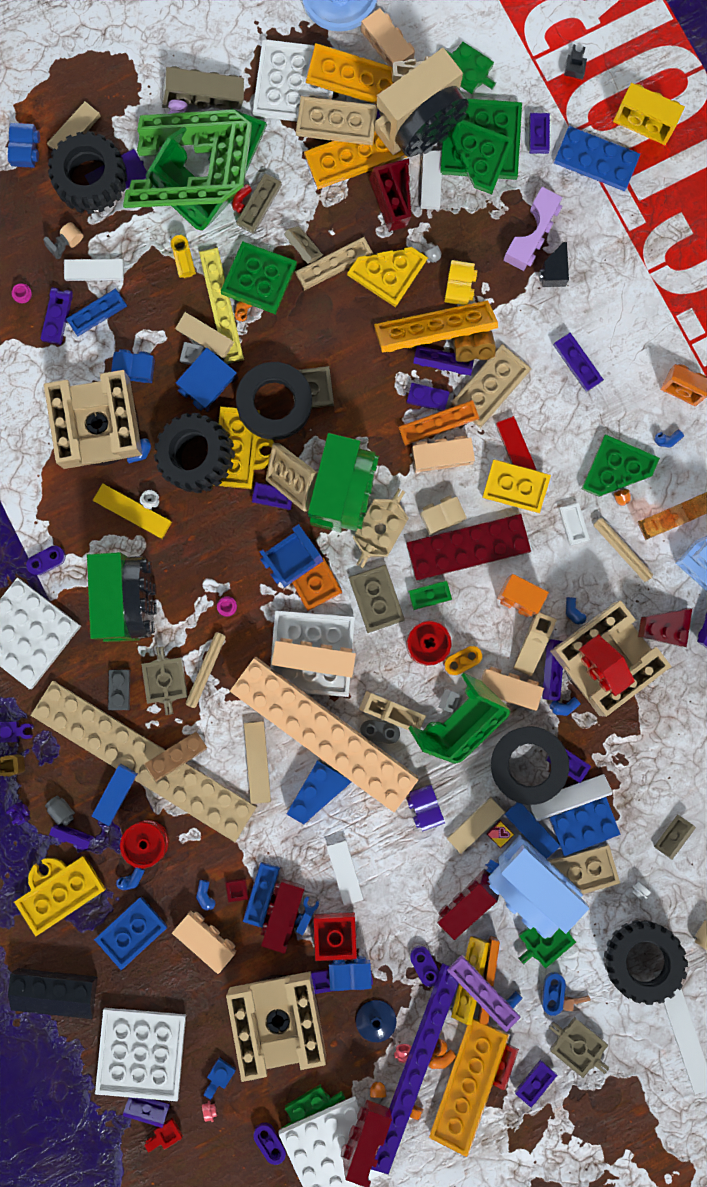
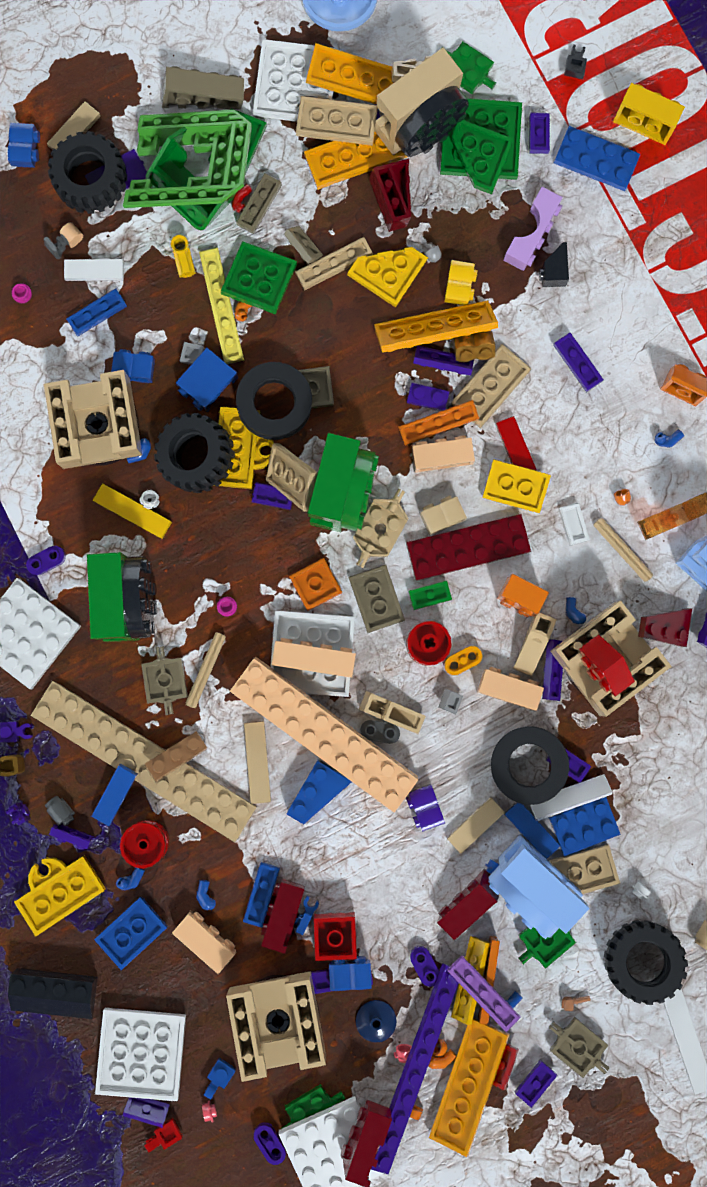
(56, 316): dark purple plate -> none
(119, 690): dark grey plate -> none
(177, 106): lavender wheel -> none
(204, 335): tan tile -> none
(237, 890): dark red tile -> none
(291, 557): blue panel -> none
(345, 872): white tile -> none
(378, 1090): orange hinge -> none
(386, 38): light nougat brick -> none
(431, 180): white tile -> none
(466, 726): green windscreen -> none
(500, 834): tile -> none
(554, 993): blue plate -> none
(564, 709): blue arm -> none
(617, 467): green plate -> none
(674, 837): dark tan plate -> none

